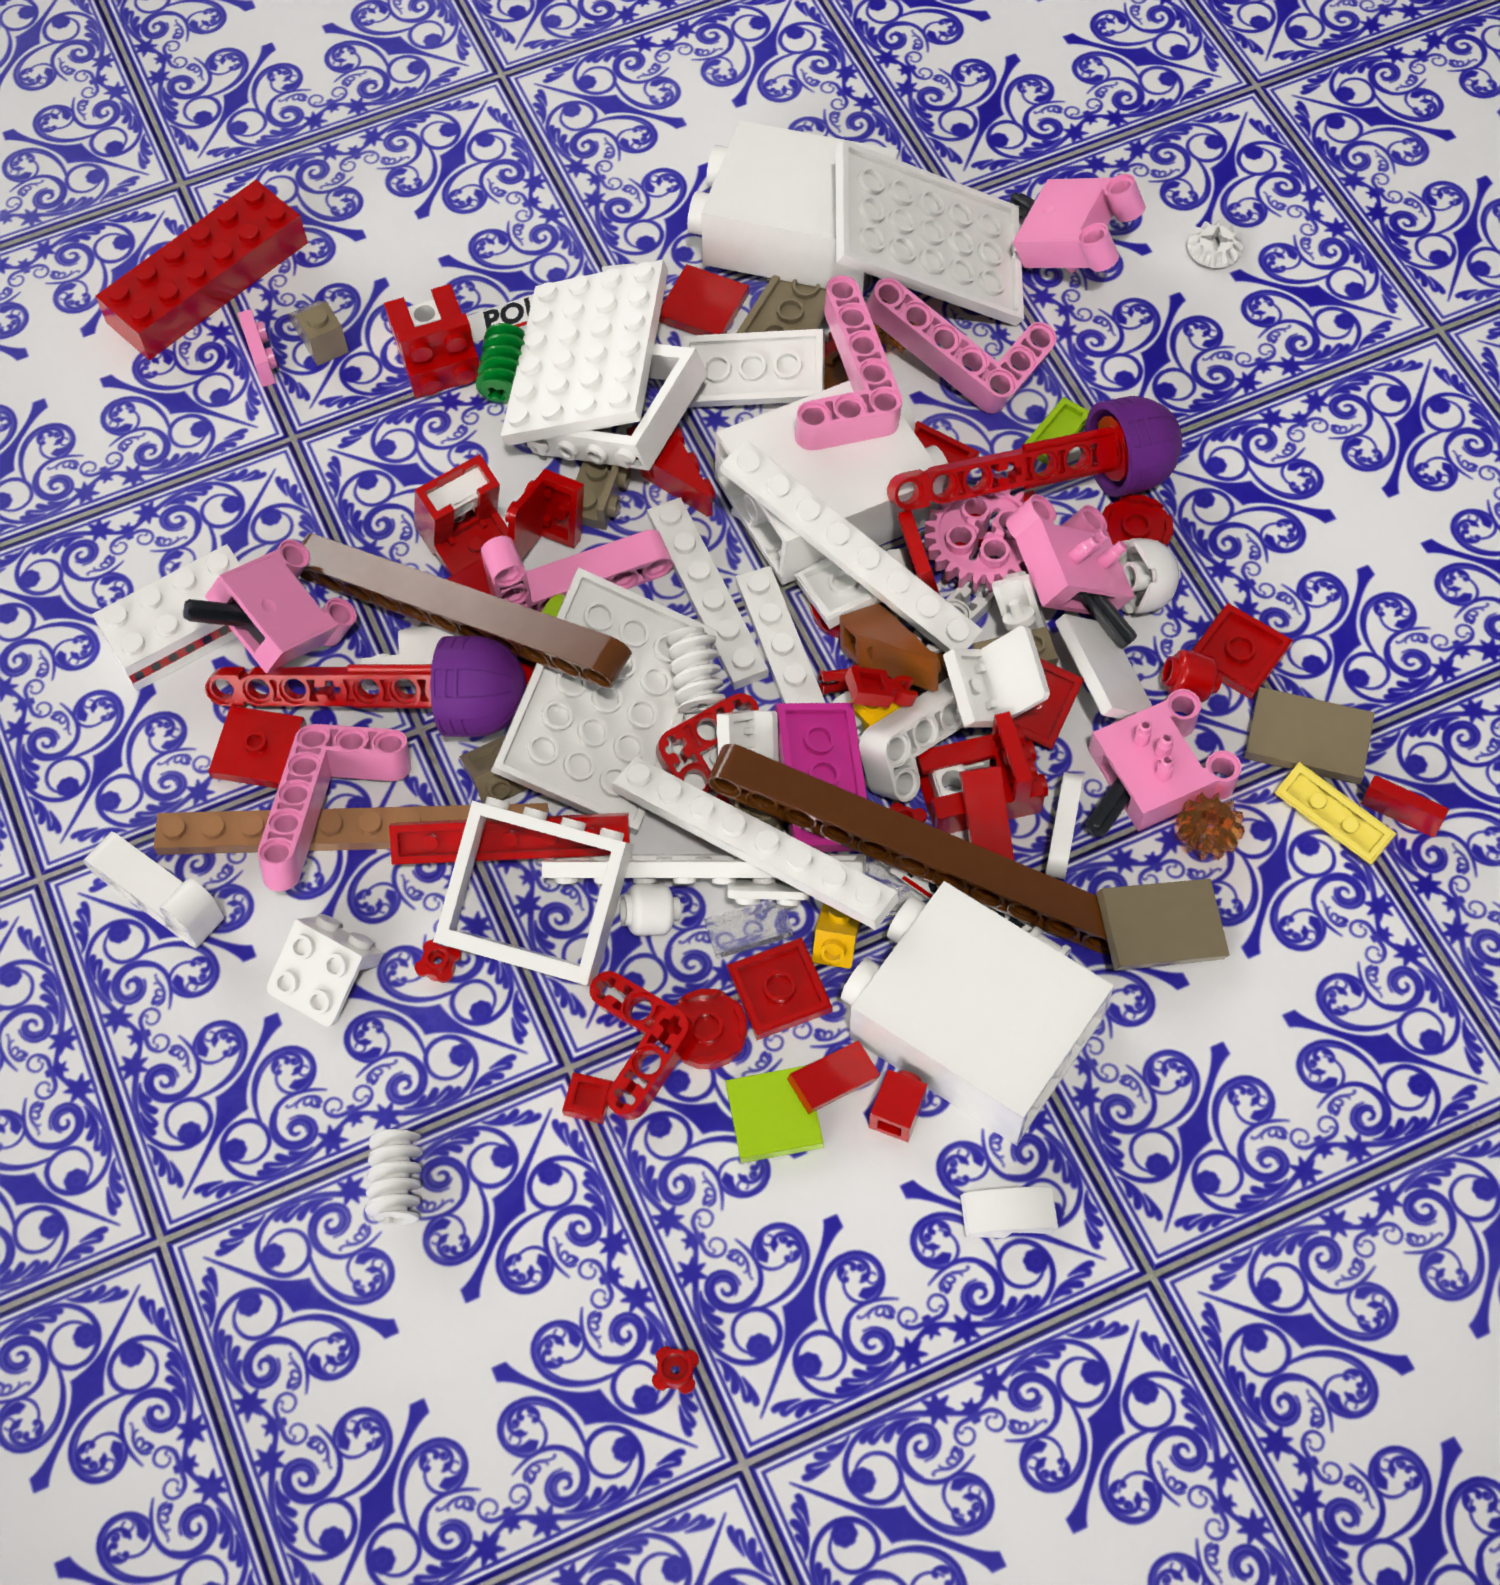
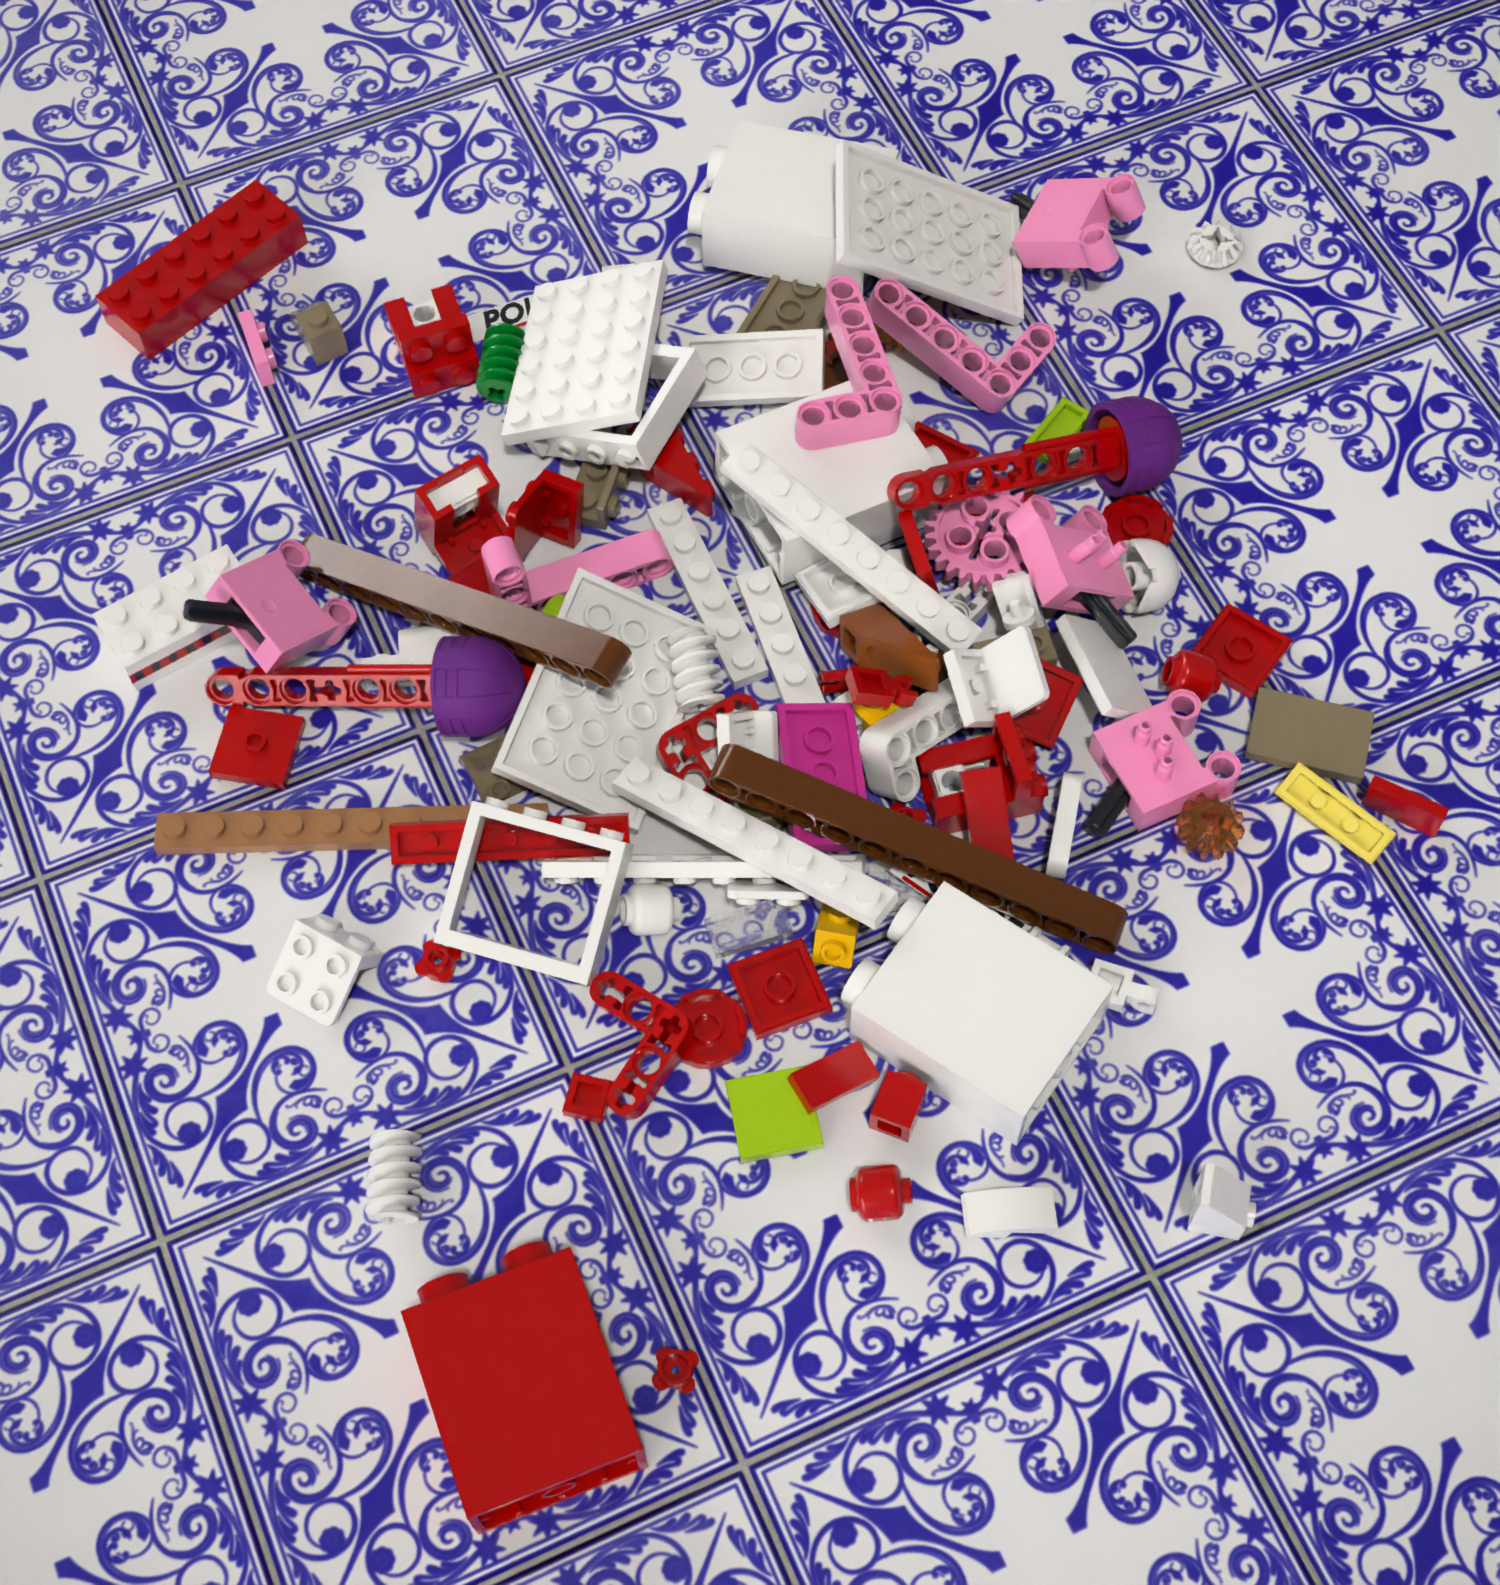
(177, 905): white beam -> none
(314, 758): bright pink beam -> none
(521, 1386): none -> red brick
(703, 302): red tile -> none
(880, 1192): none -> red head
(1125, 990): none -> white plate
(1162, 924): dark tan tile -> none
(1220, 1204): none -> white slope

